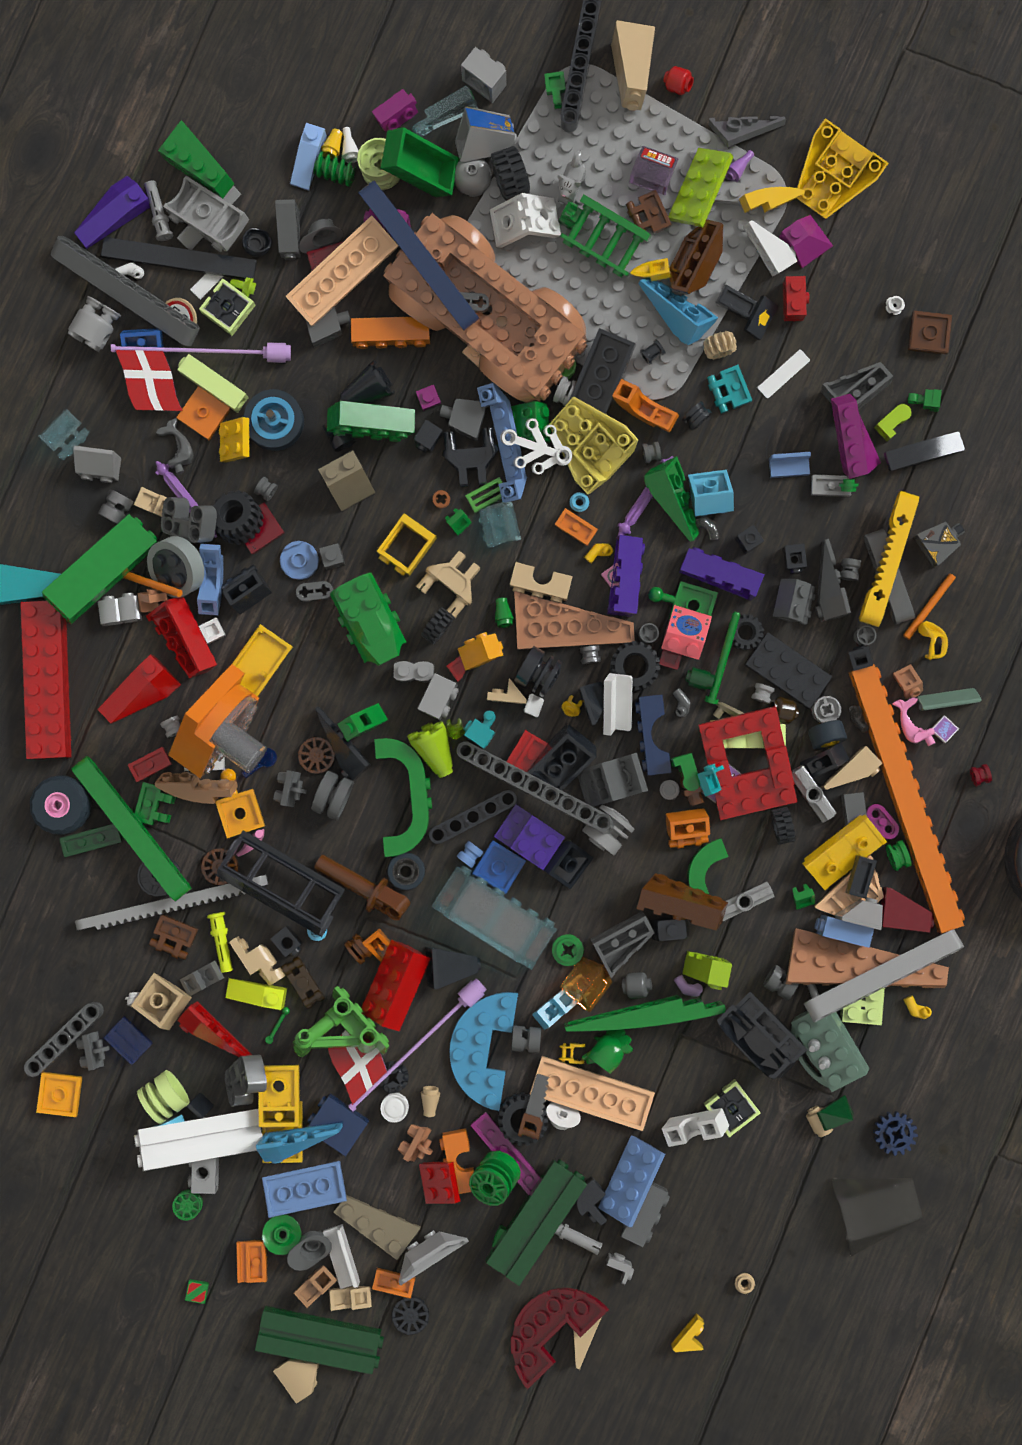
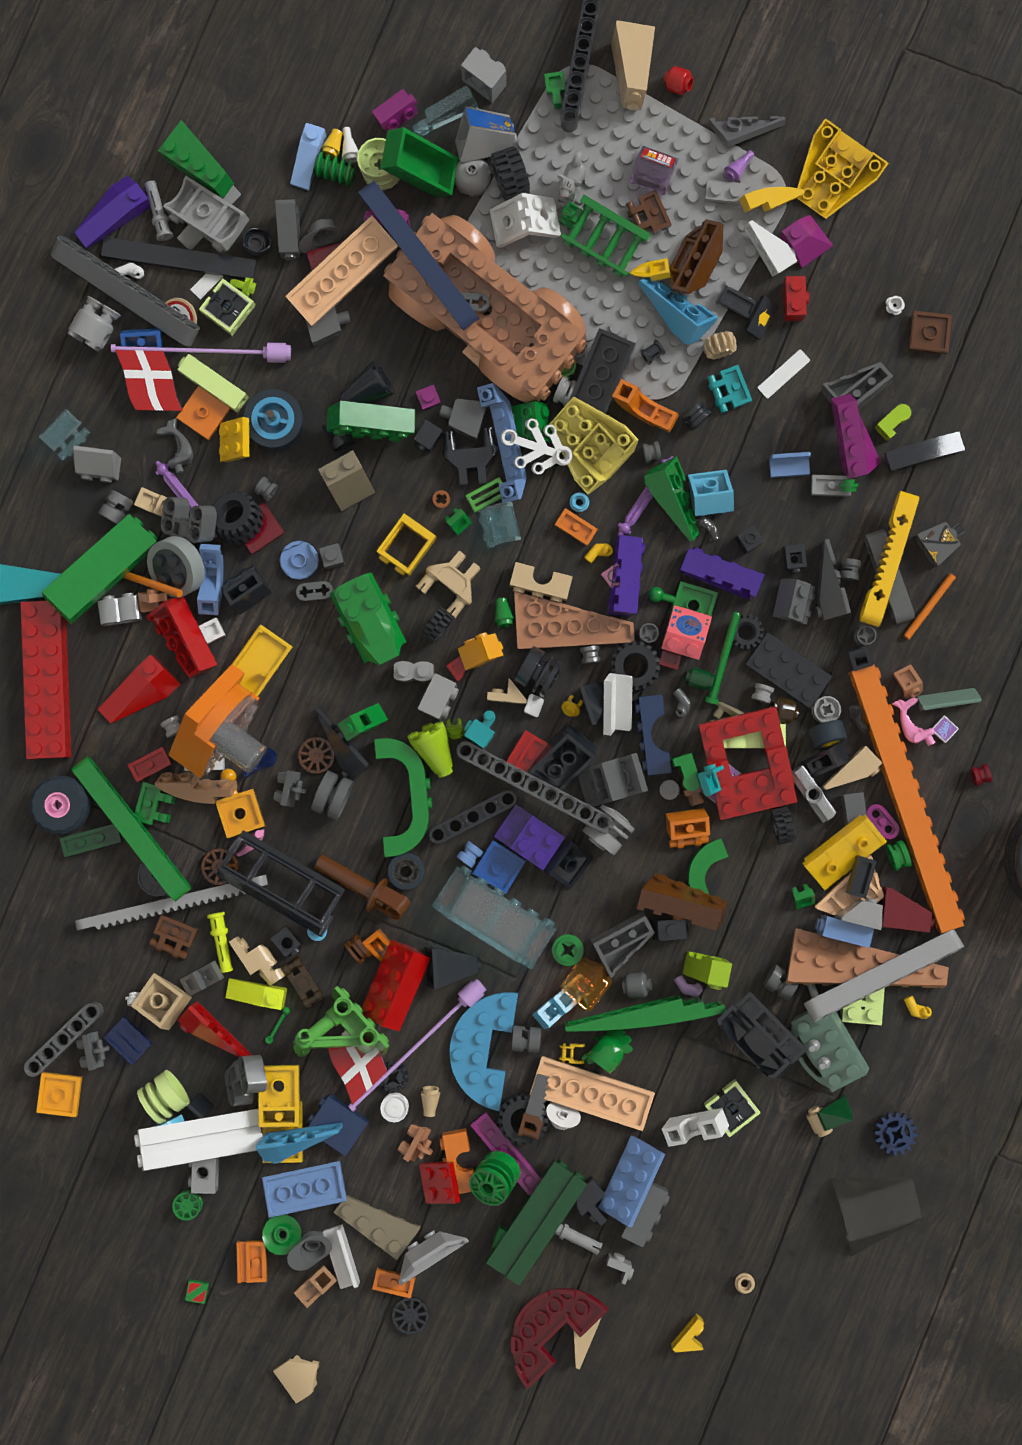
(319, 1340): dark green brick -> none
(350, 1298): tan slope -> none
(388, 331): orange brick -> none
(700, 187): lime plate -> none
(755, 896): light grey piece -> none
(930, 400): green piece -> none
(933, 631): yellow piece -> none

